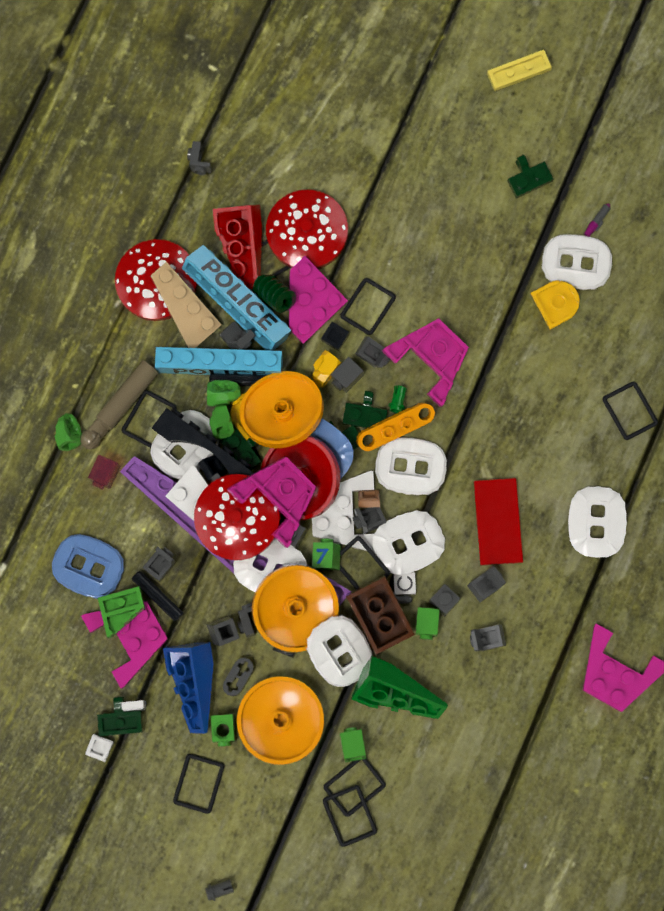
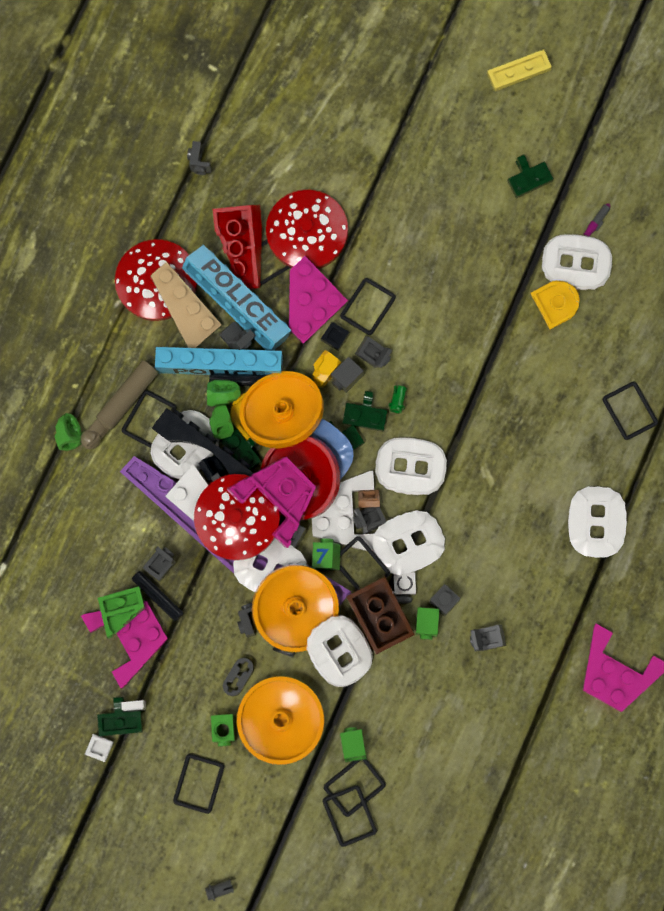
(95, 552): medium blue piece -> none
(103, 472): clear pink brick -> none
(192, 672): blue wedge -> none
(222, 631): dark grey brick -> none
(274, 293): dark green piece -> none
(390, 687): green wedge -> none
(395, 426): light orange plate -> none
(438, 349): dark pink wing -> none
(486, 584): dark grey bracket -> none
(498, 522): red tile -> none

